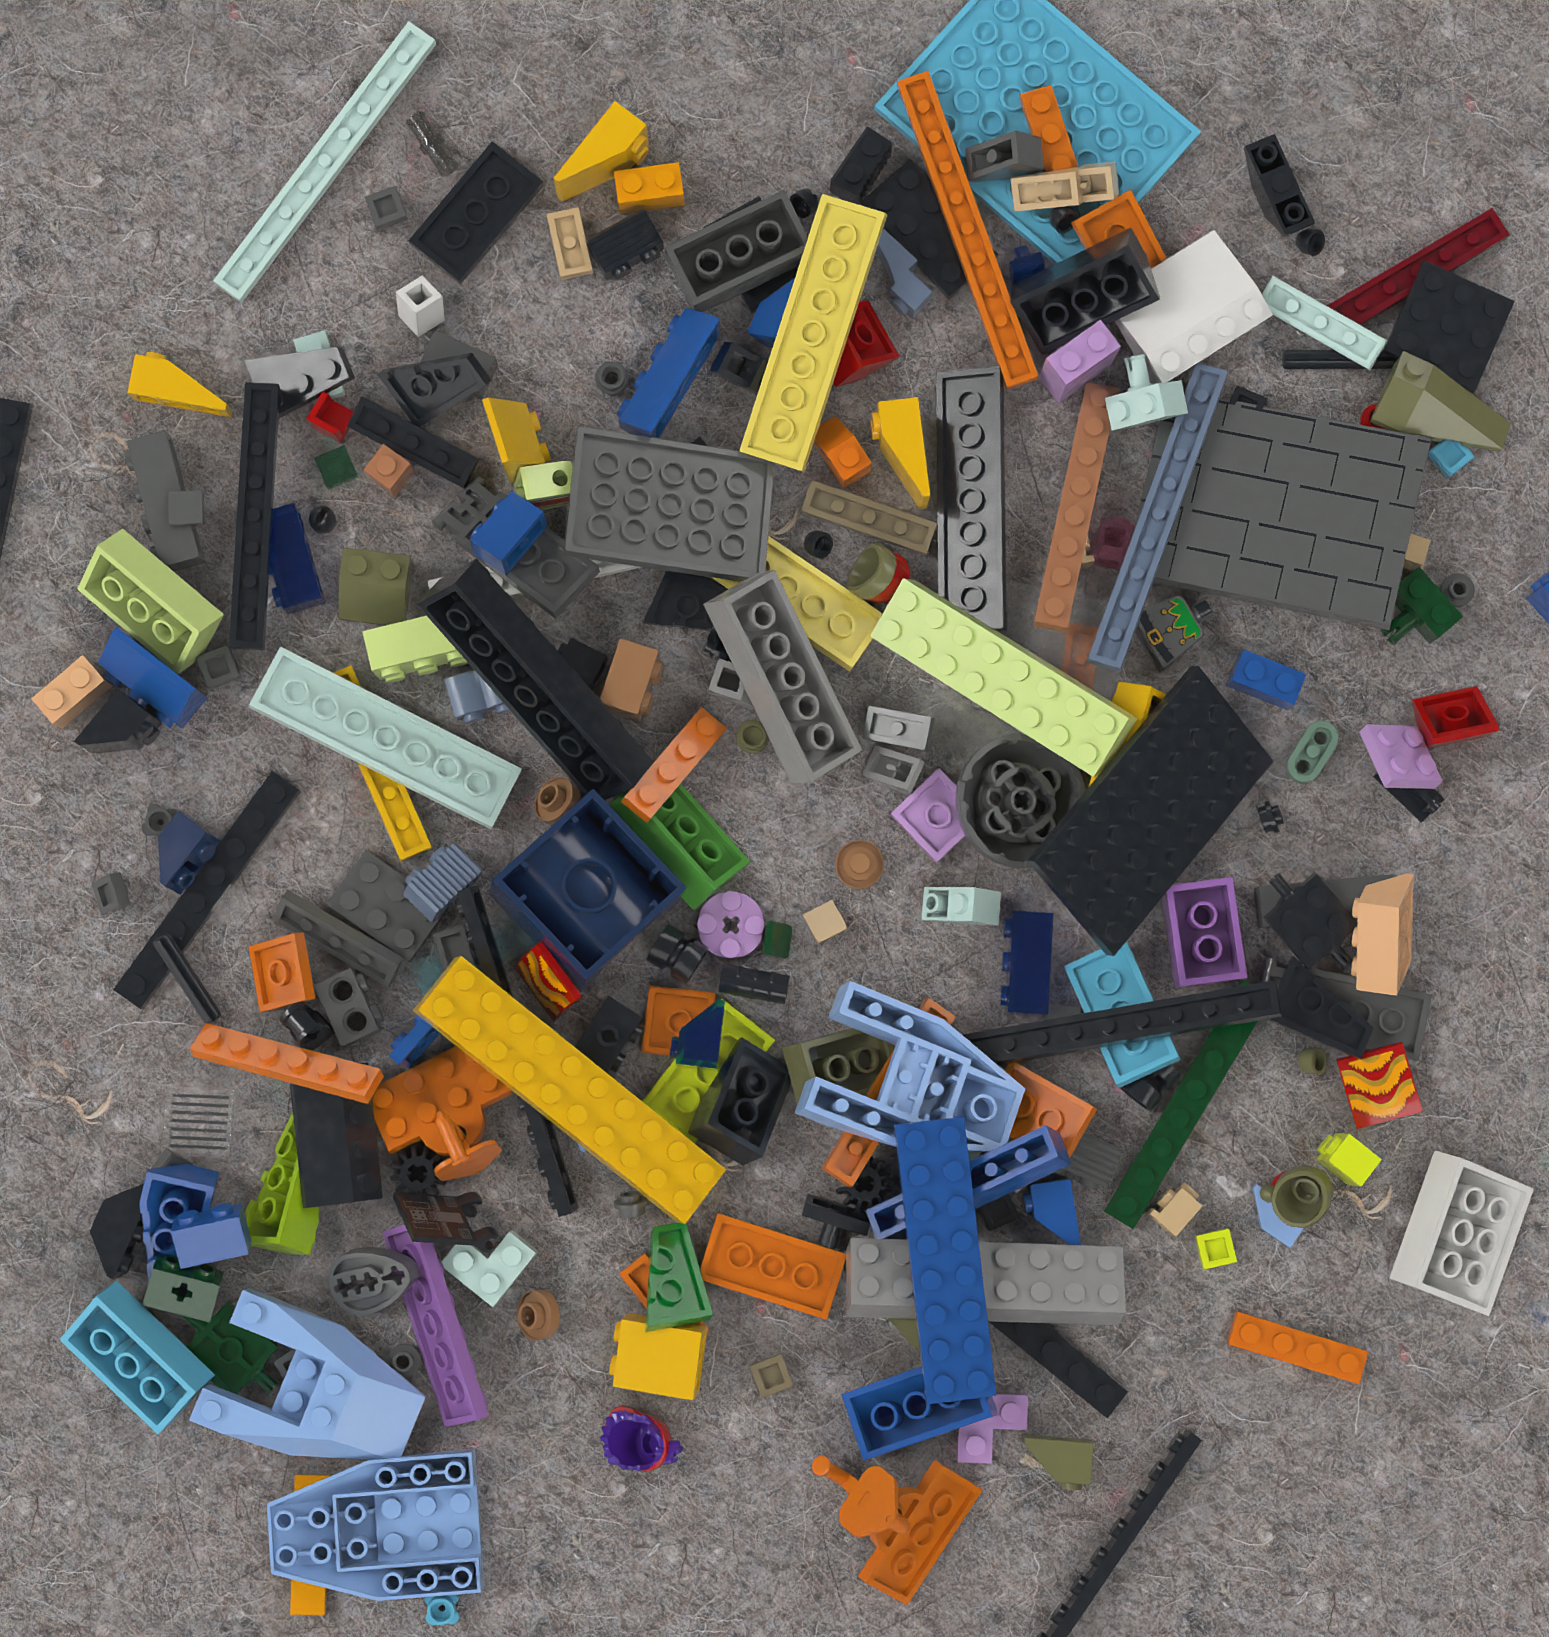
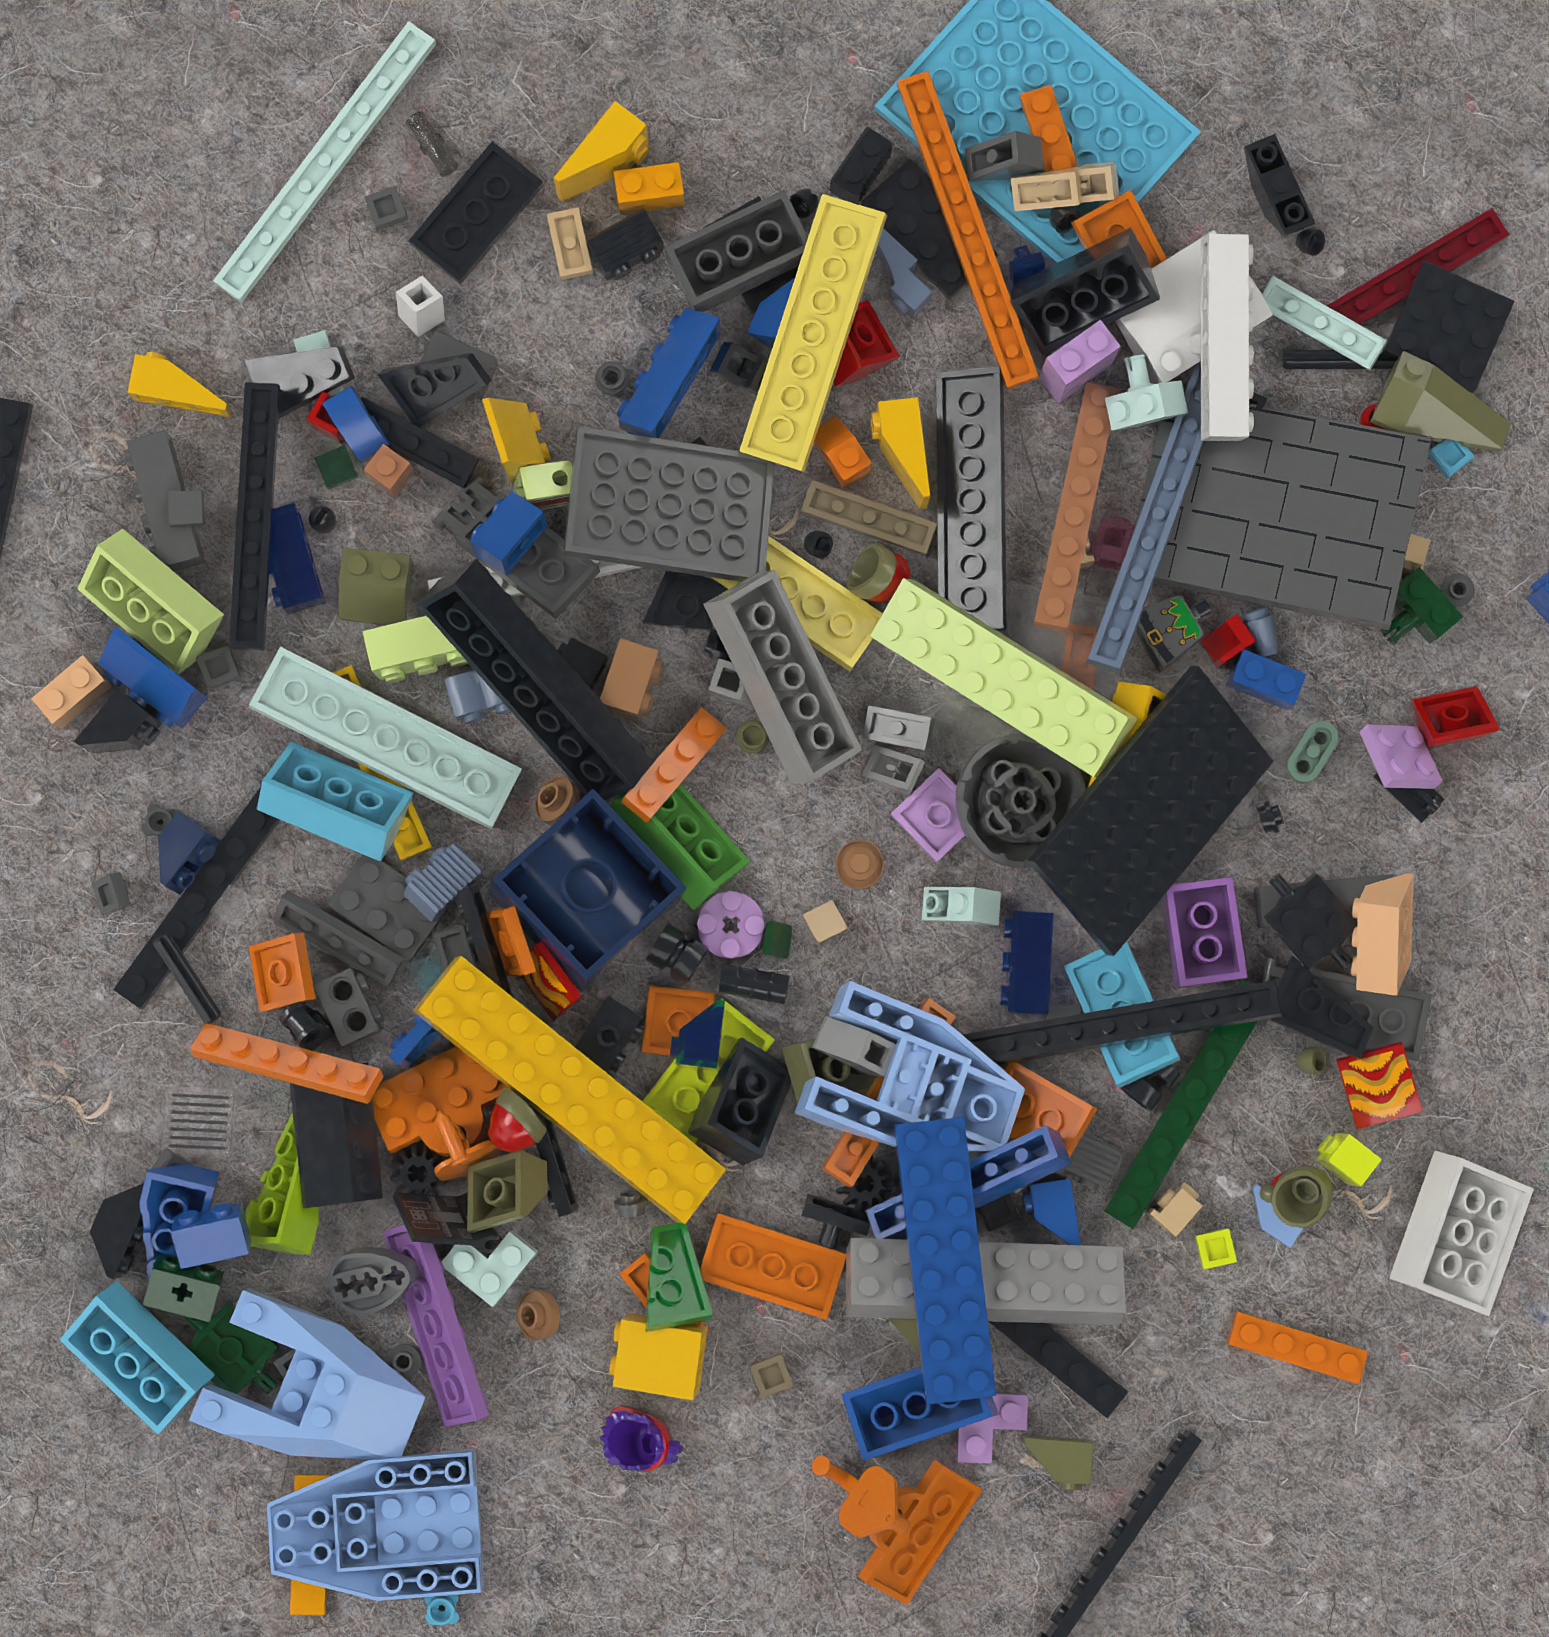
(334, 801): none -> medium azure slope
(355, 423): none -> blue slope
(504, 1189): none -> olive slope
(510, 941): none -> orange tile
(514, 1123): none -> piece
(854, 1047): none -> light grey slope
(1226, 337): none -> white brick
(1227, 641): none -> red panel
(1262, 627): none -> sand blue cone

